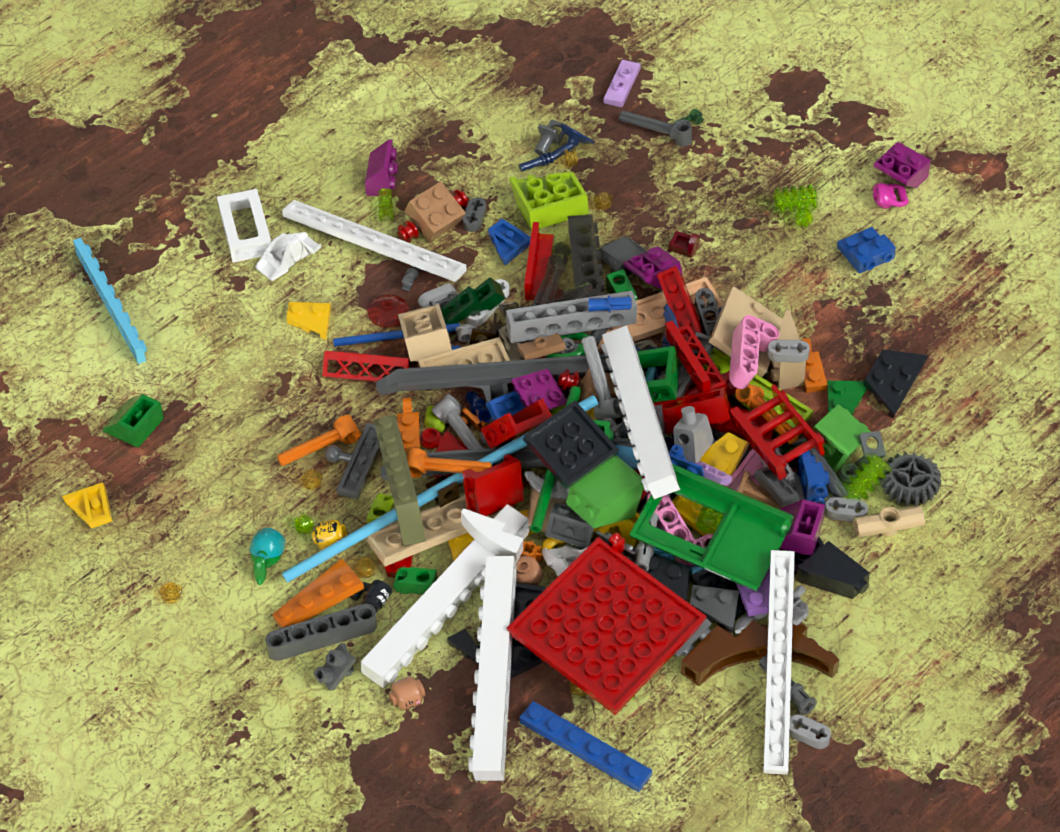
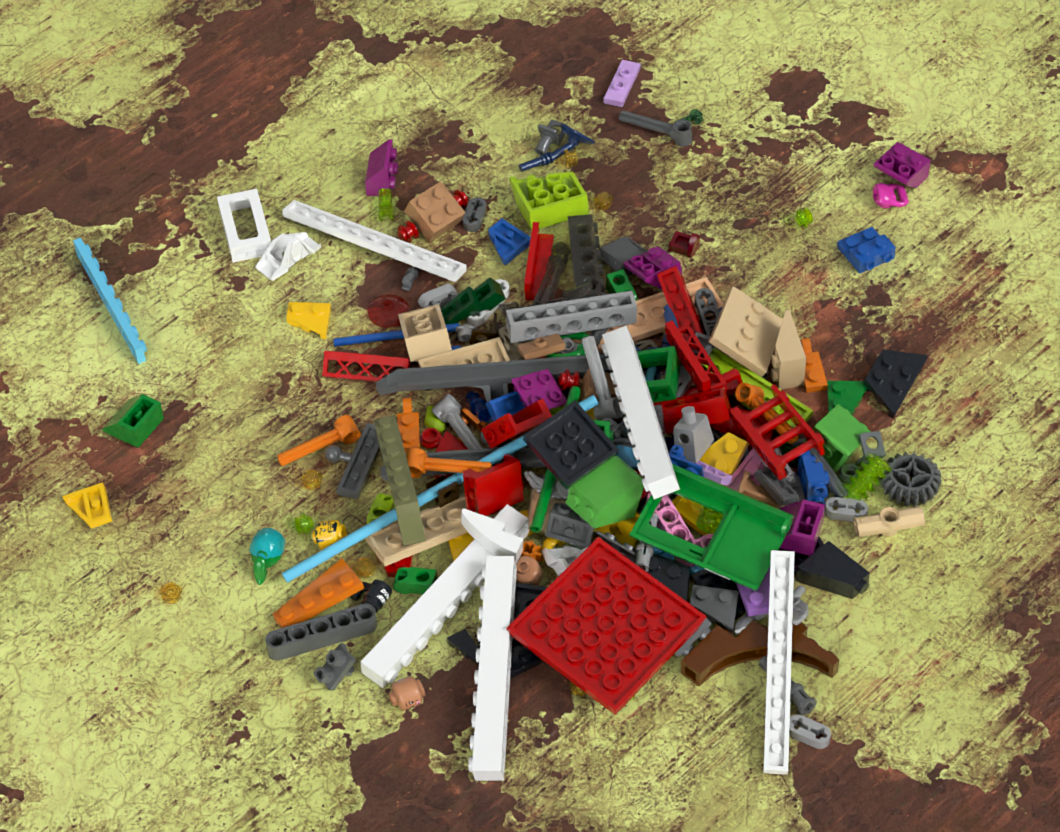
(586, 746): blue plate -> none
(609, 304): blue axle -> none
(617, 541): red arm -> none
(747, 340): bright pink beam -> none
(788, 351): light grey beam -> none
(795, 198): clear neon green piece -> none

